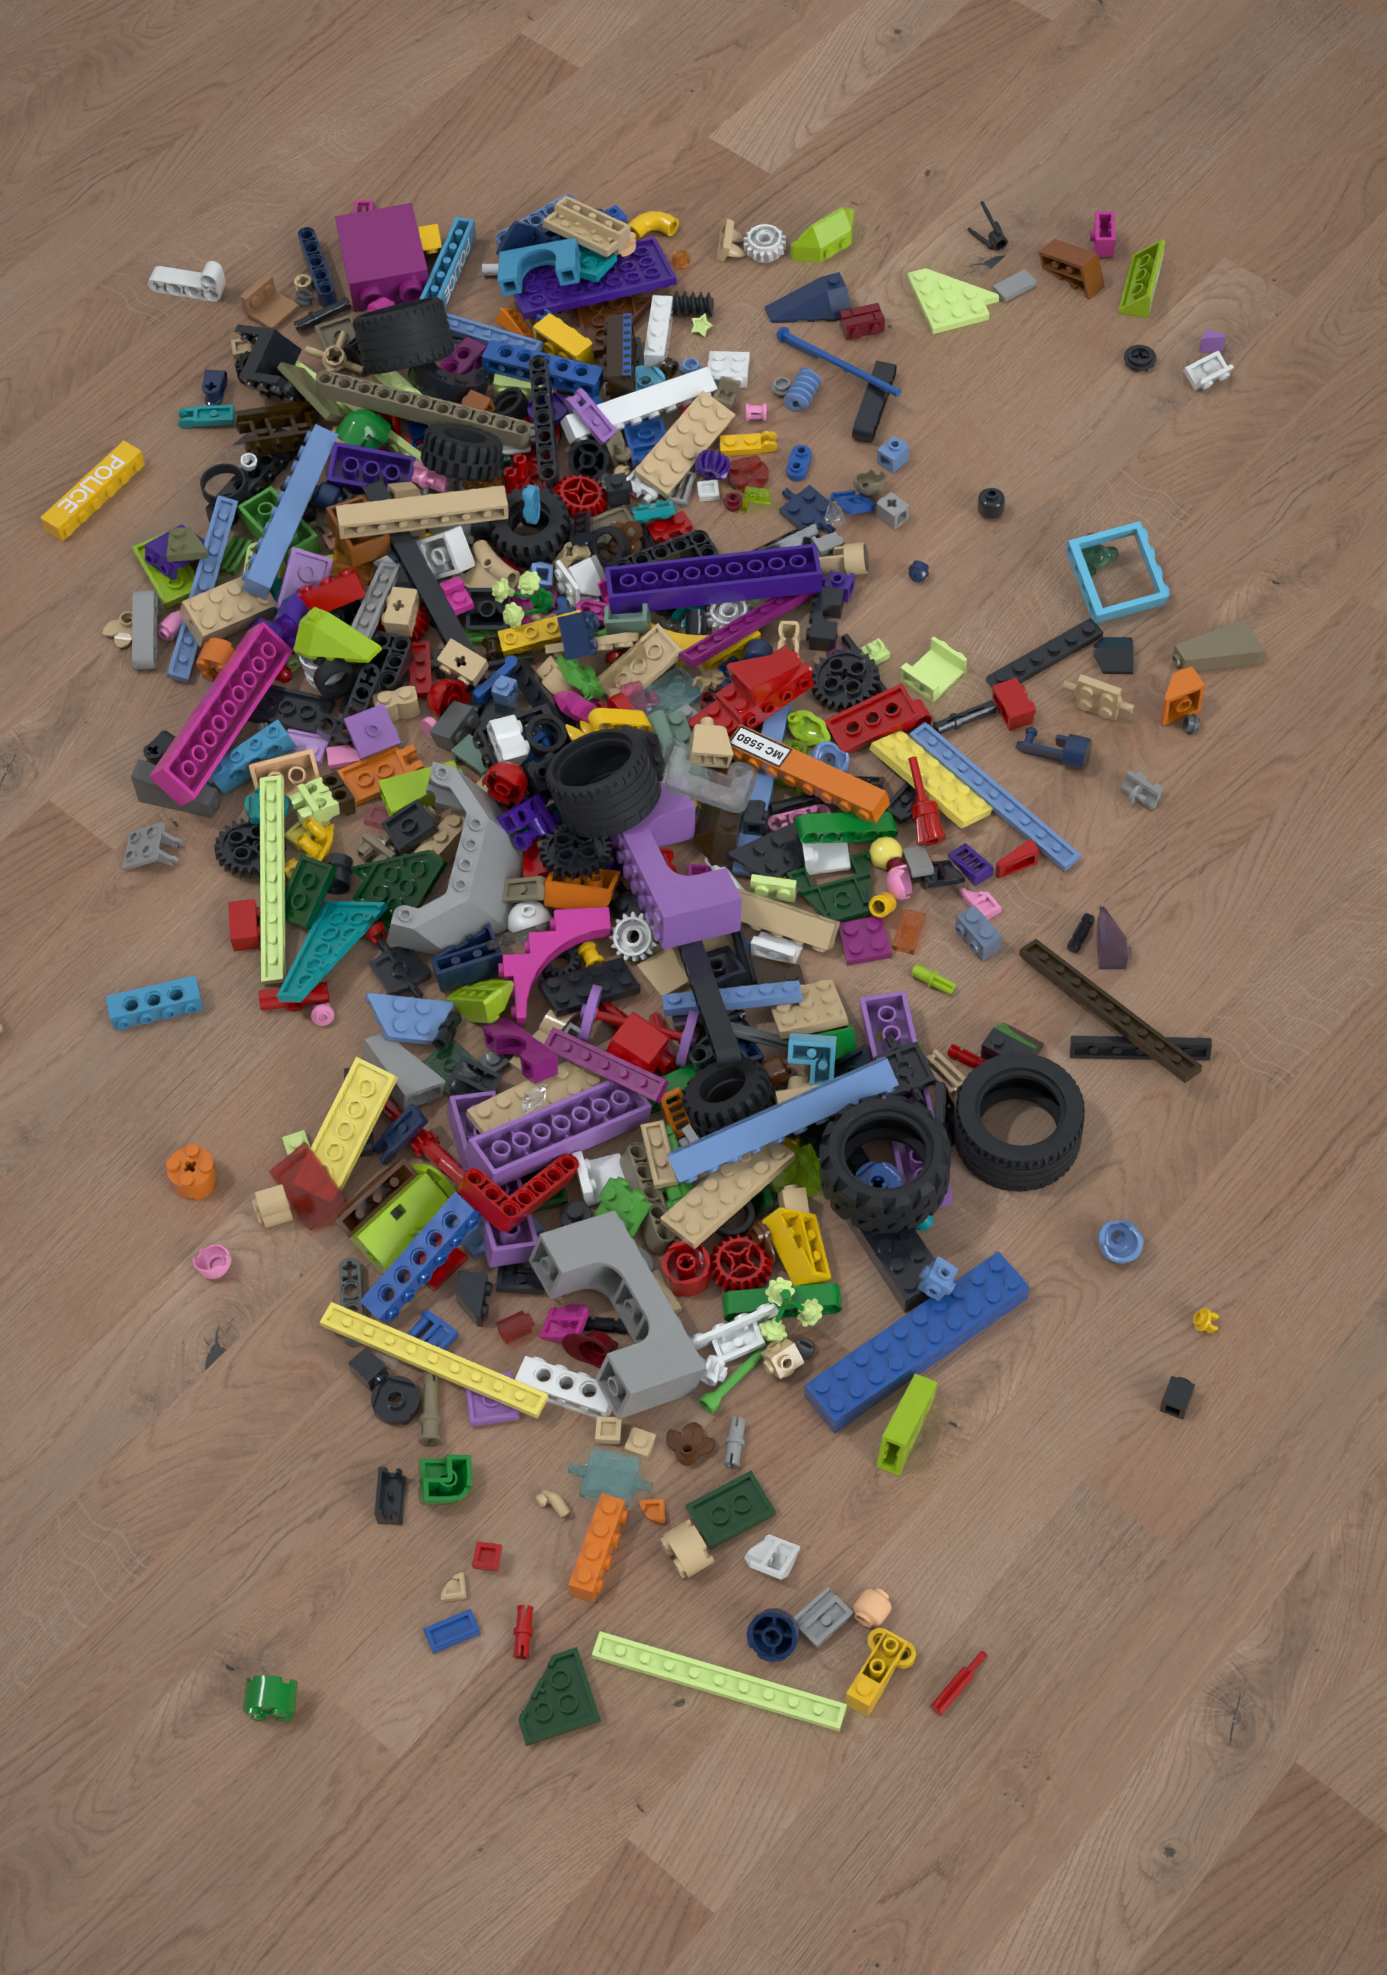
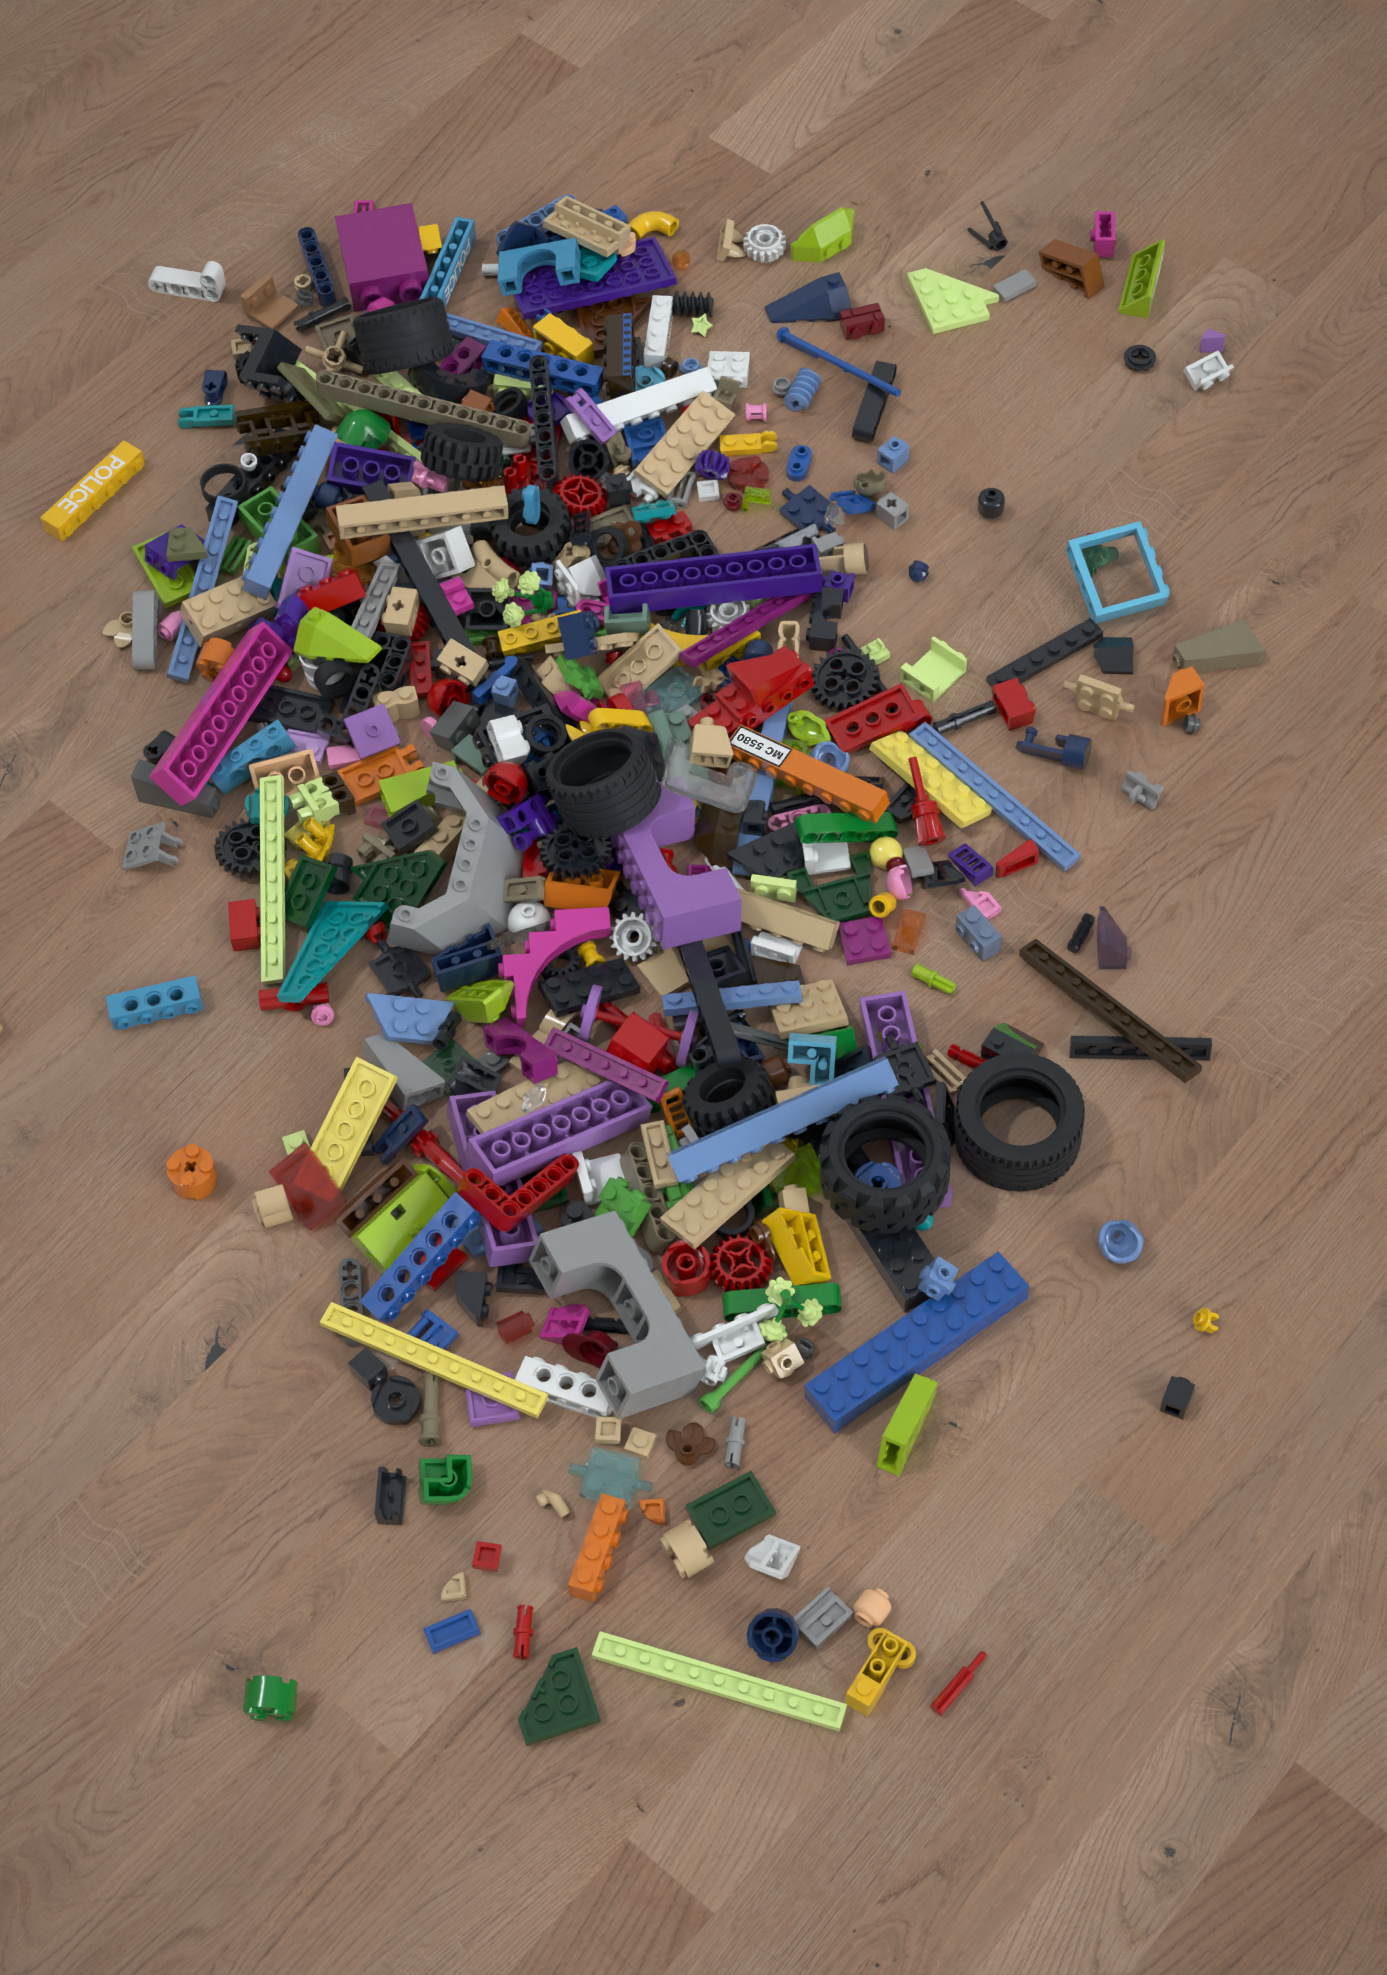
(212, 1261): bright pink hair -> none

